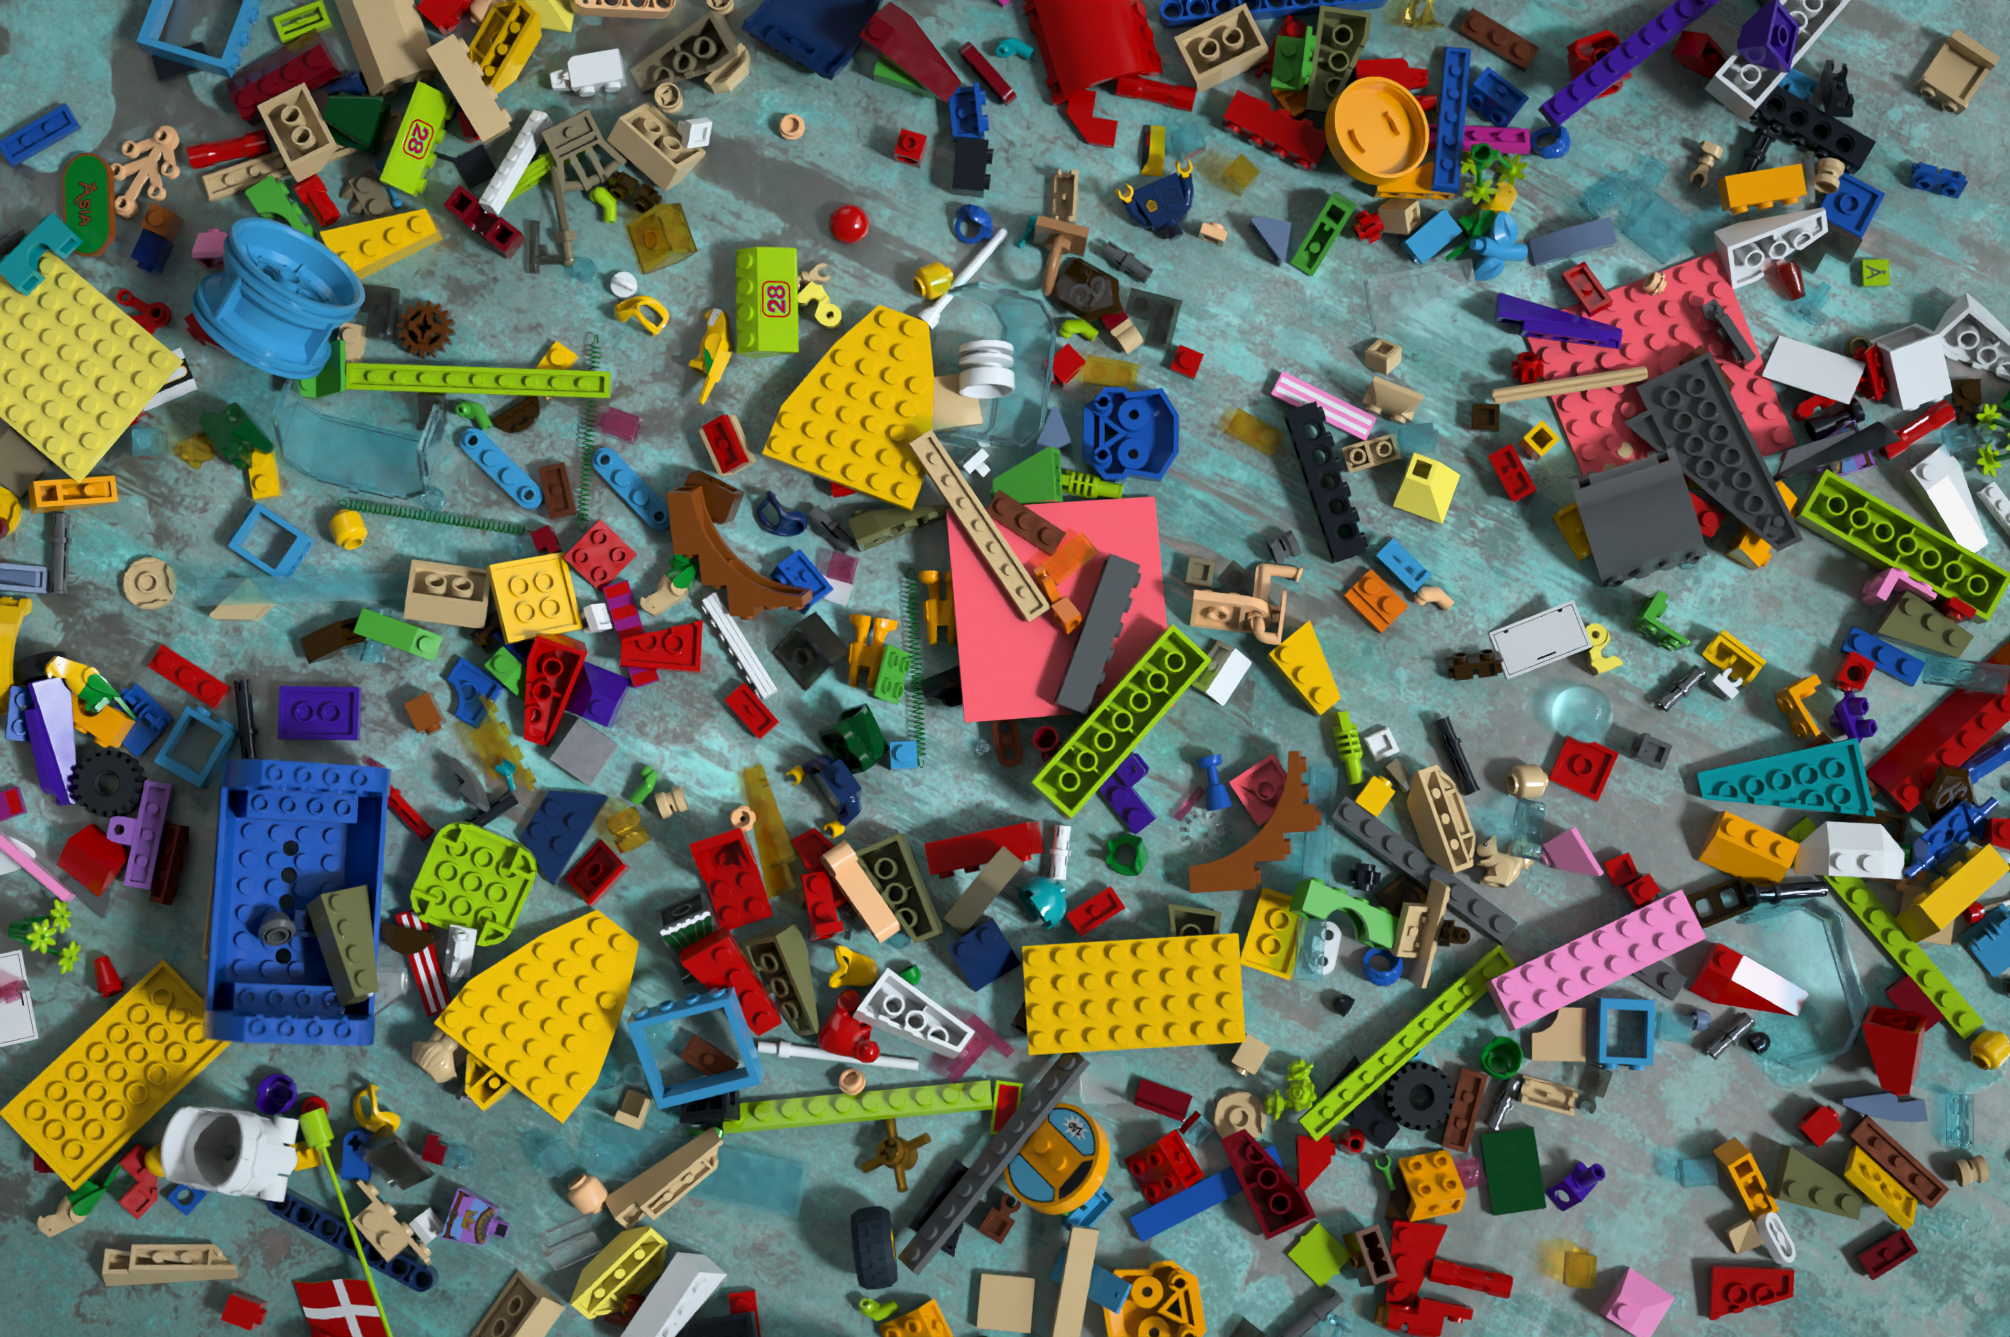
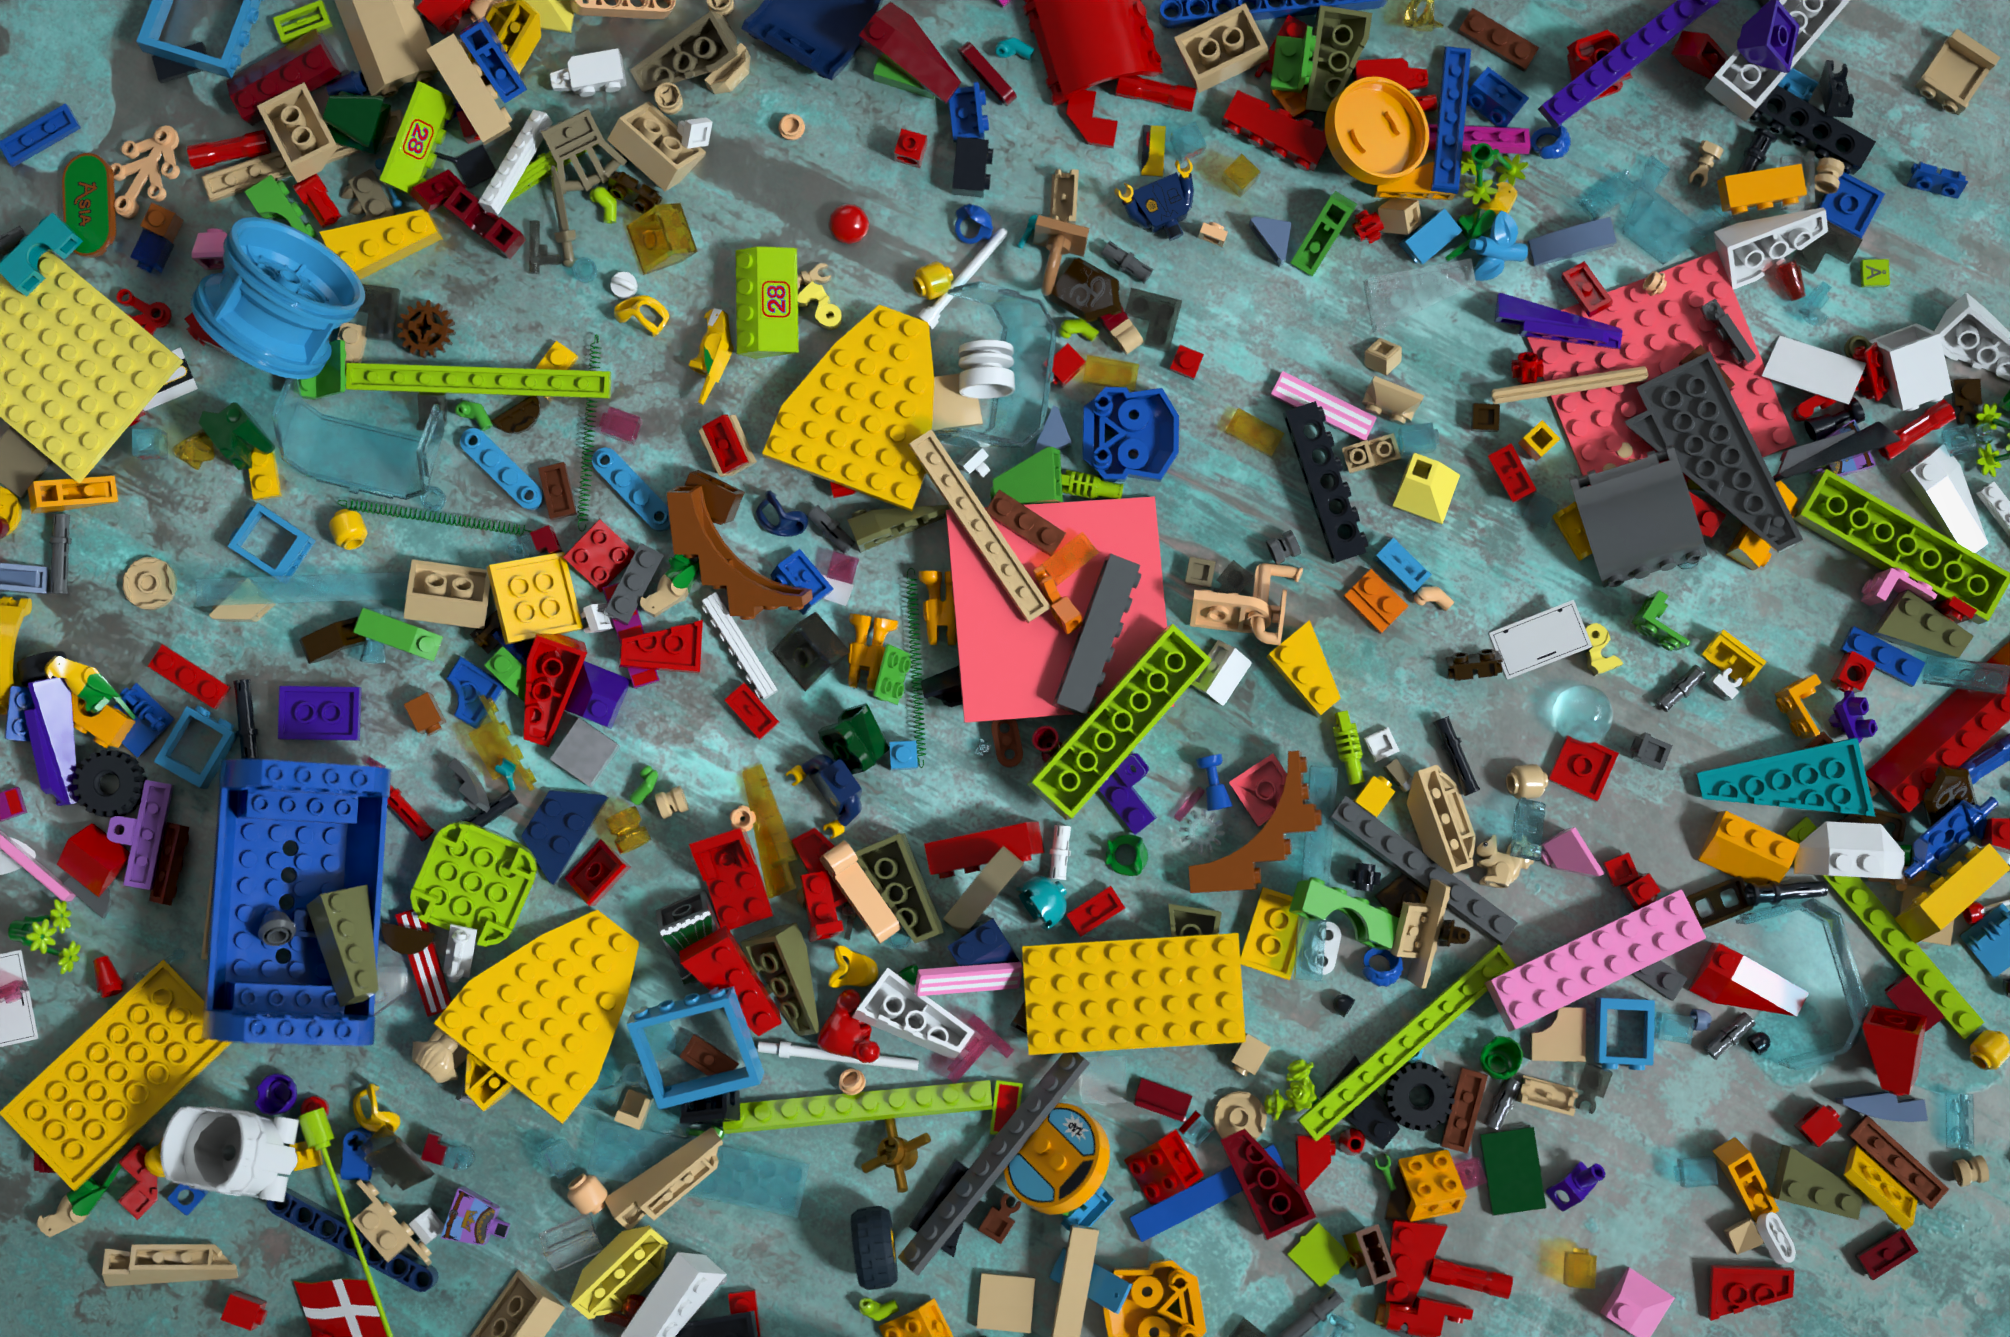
(435, 190): none -> dark red plate
(493, 59): none -> blue slope
(633, 584): none -> dark grey plate
(968, 978): none -> bright pink tile

